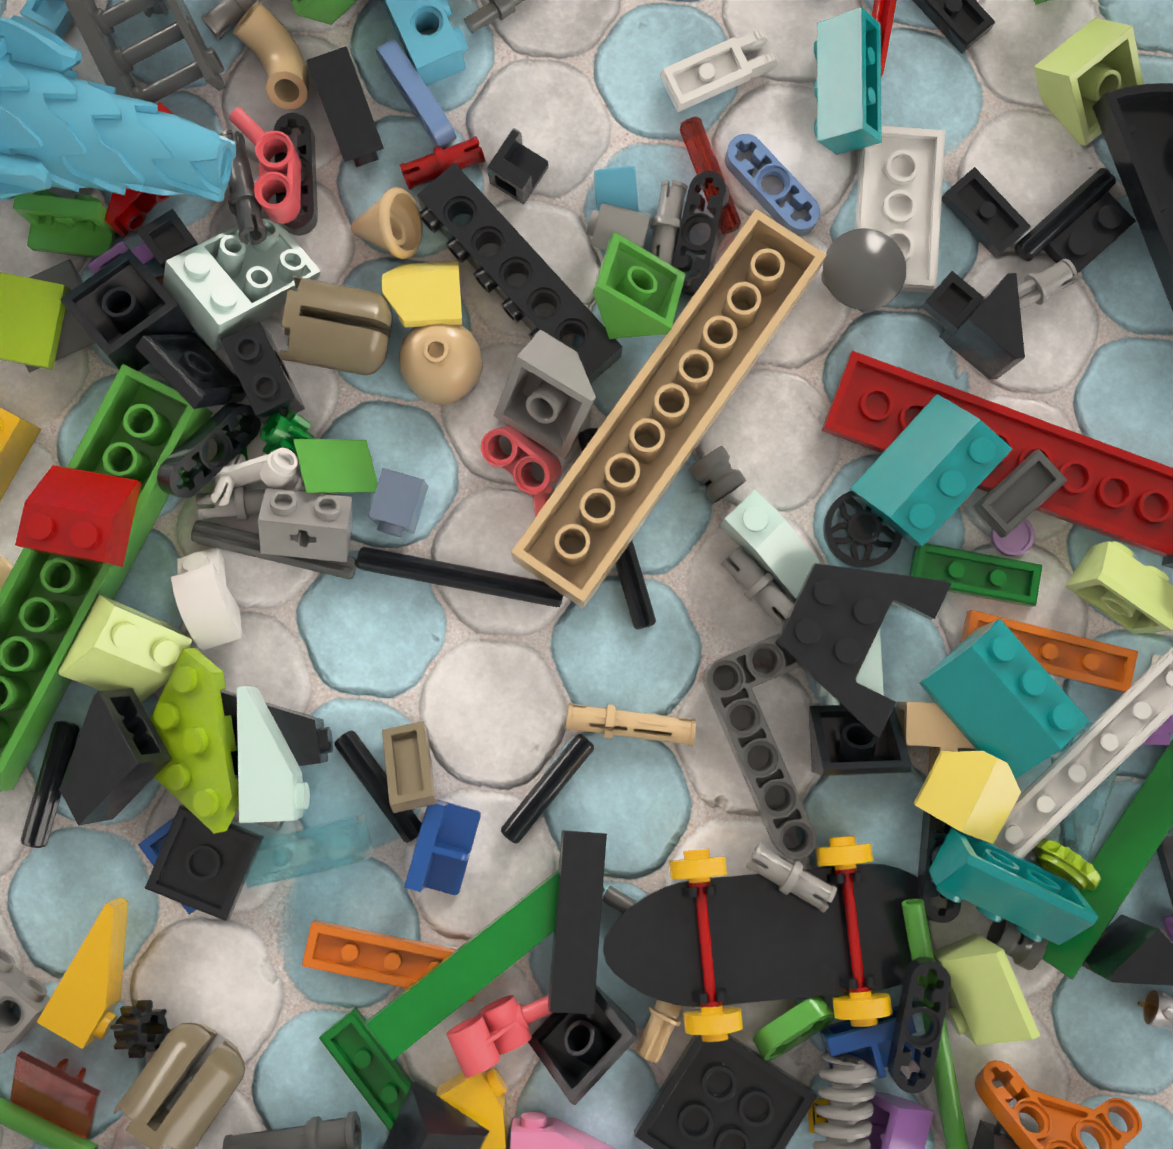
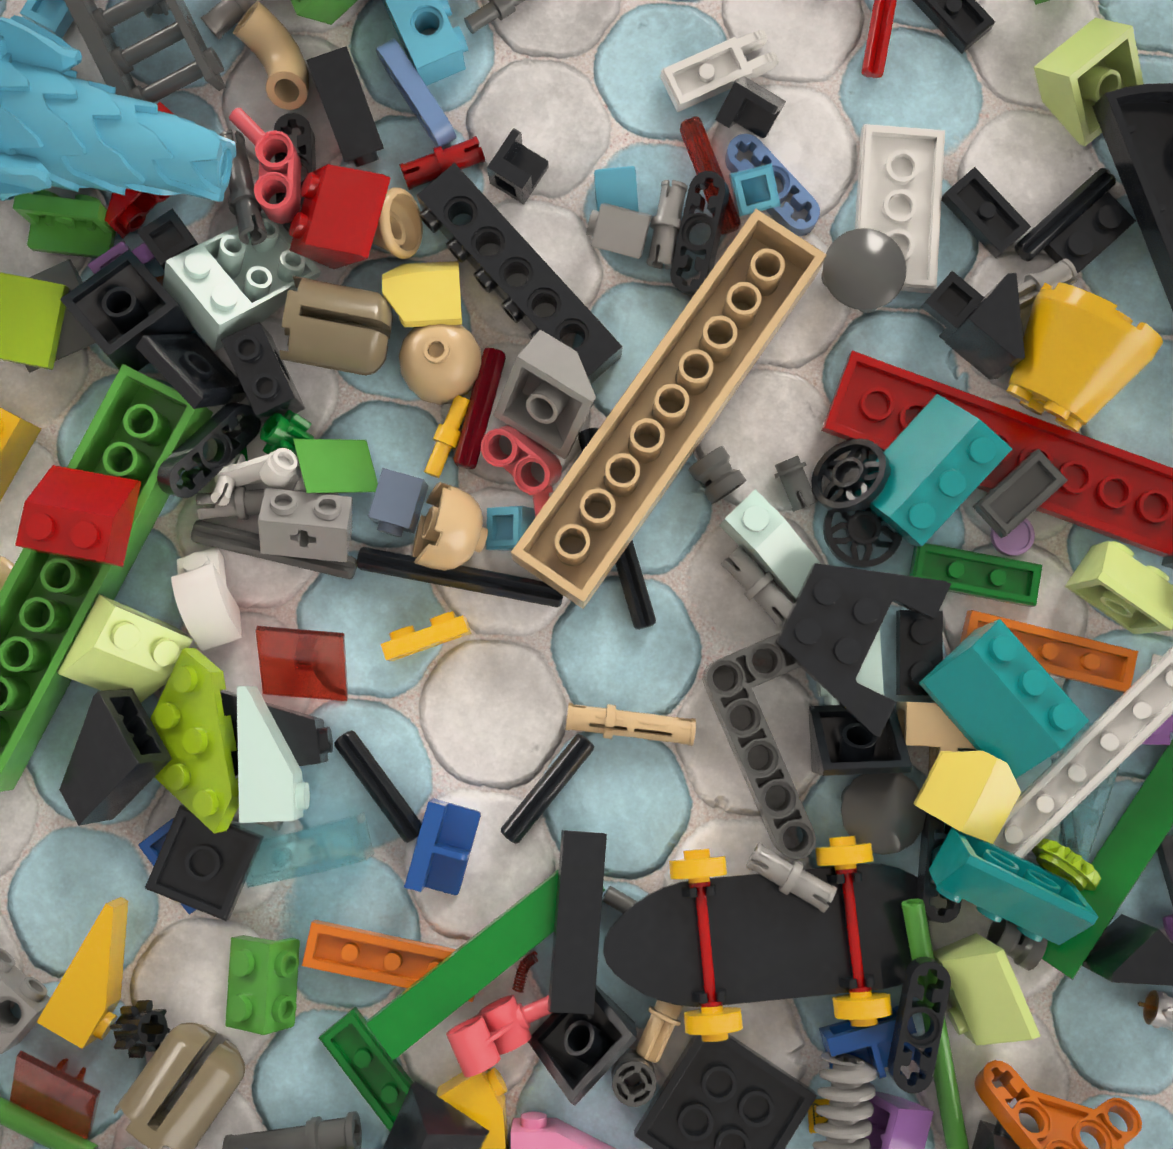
(47, 792): black axle -> none
(262, 984): none -> bright green bracket
(302, 663): none -> clear red piece
(338, 215): none -> red slope
(408, 642): none -> yellow plate
(408, 767): dark tan tile -> none
(447, 436): none -> yellow bar
(449, 529): none -> tan cylinder
(479, 408): none -> dark red axle
(507, 526): none -> medium azure slope
(530, 962): none -> clear red leg
(633, 1070): none -> dark grey wheel
(636, 291): bright green slope -> none
(750, 107): none -> black panel
(754, 189): none -> medium azure slope
(793, 1027): bright green beam -> none
(795, 480): none -> dark grey pin
(848, 82): brick -> none
(850, 475): none -> black wheel
(882, 811): none -> dark grey dish
(917, 650): none -> black plate
(1078, 354): none -> yellow cone

